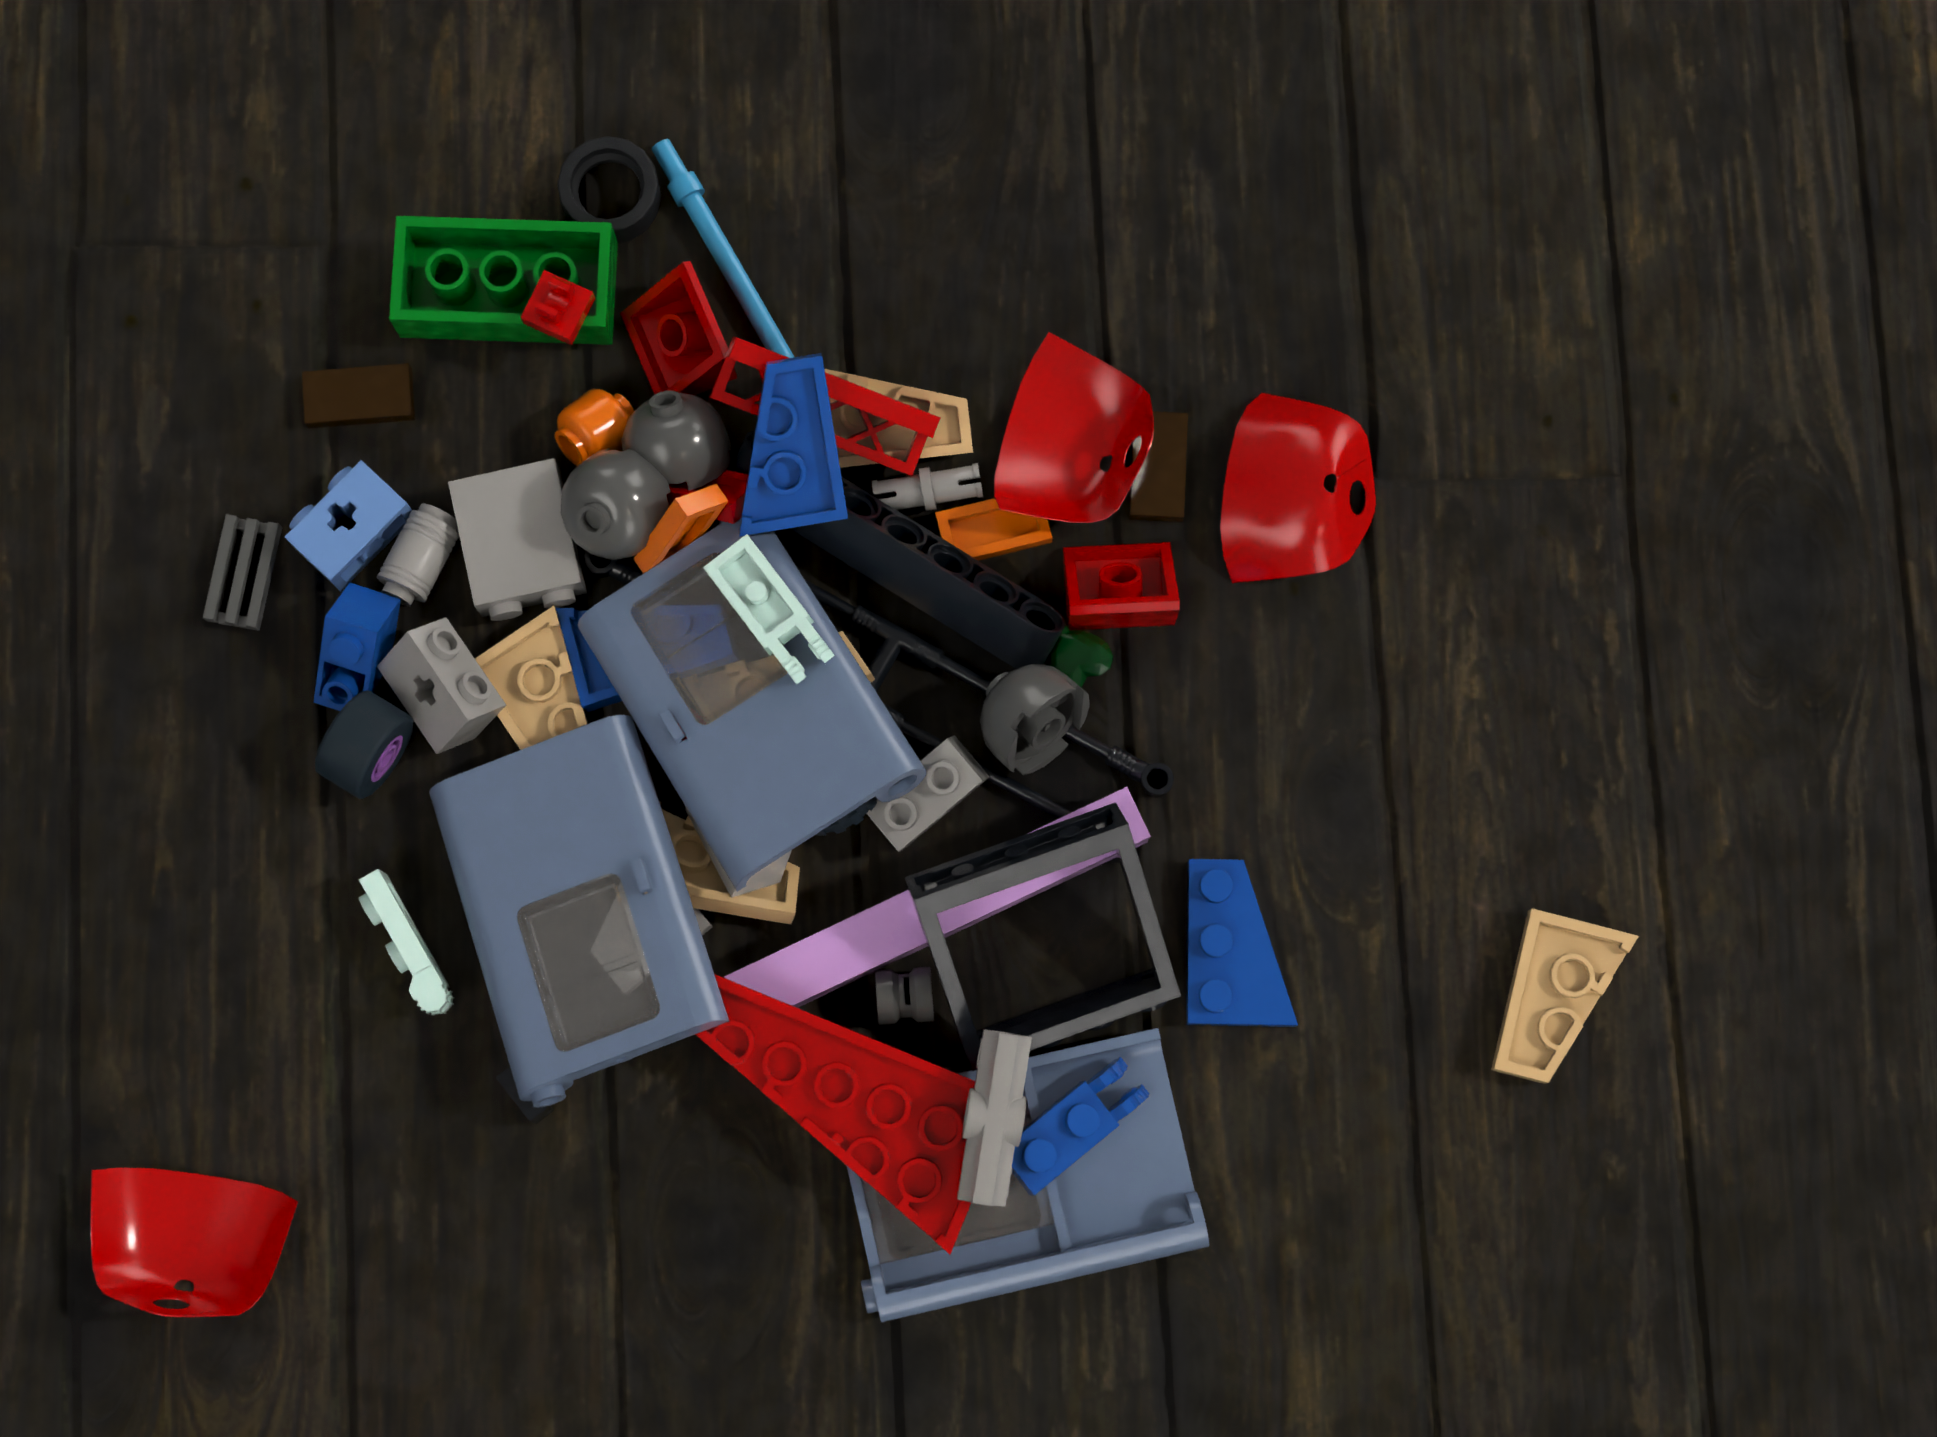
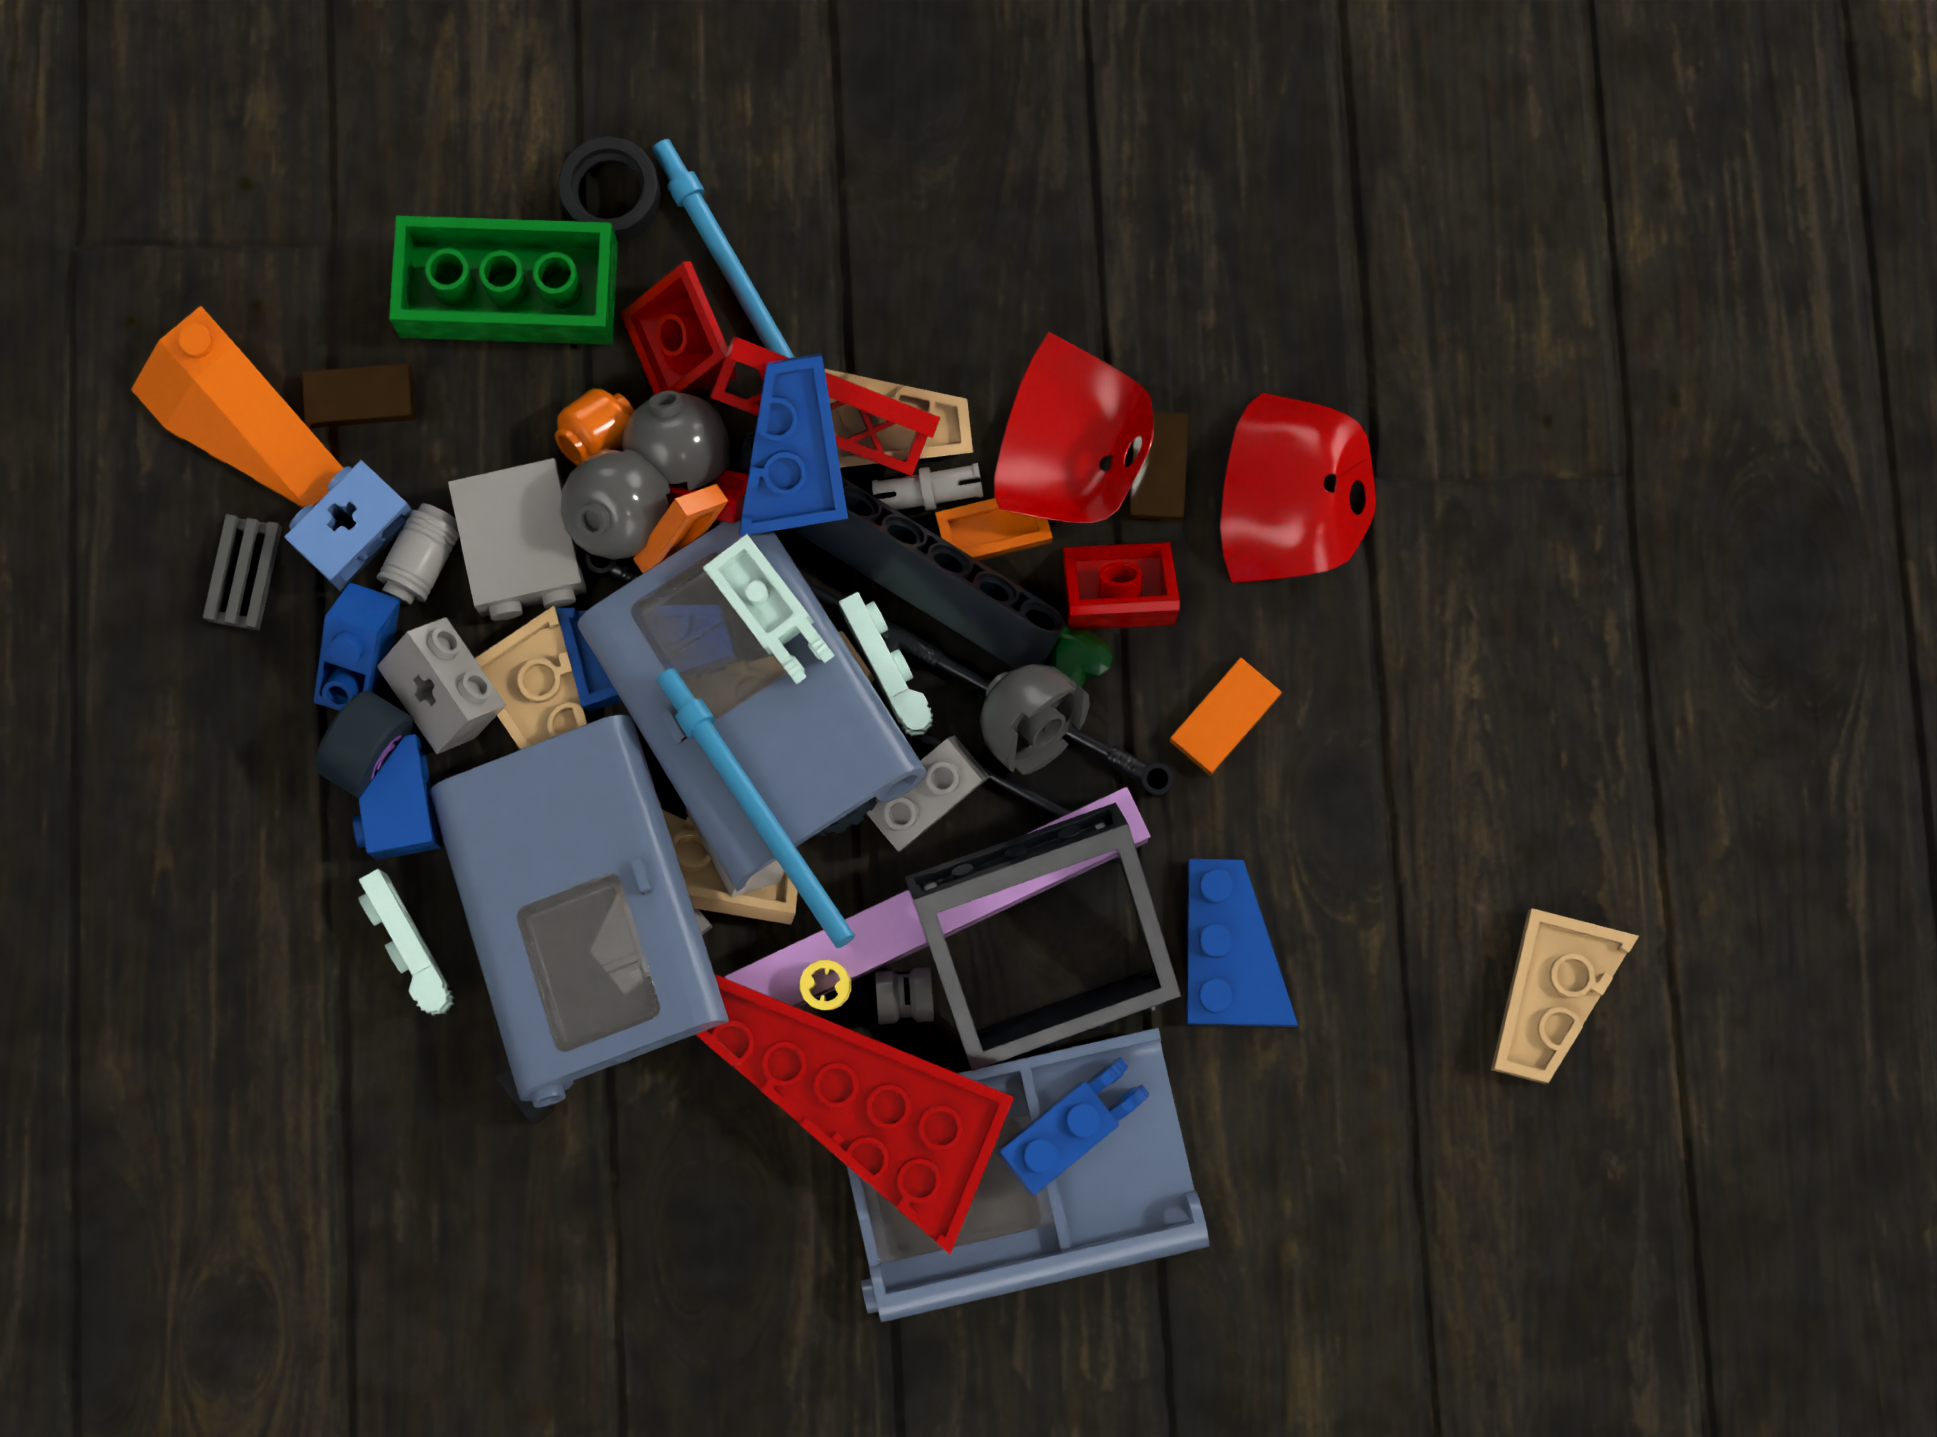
(185, 1226): red piece -> none
(221, 403): none -> orange wedge
(397, 806): none -> blue slope
(557, 307): red tile -> none
(698, 722): none -> dark azure bar
(808, 982): none -> light yellow bush
(887, 668): none -> light aqua hinge
(994, 1118): light grey piece -> none
(1225, 716): none -> orange tile

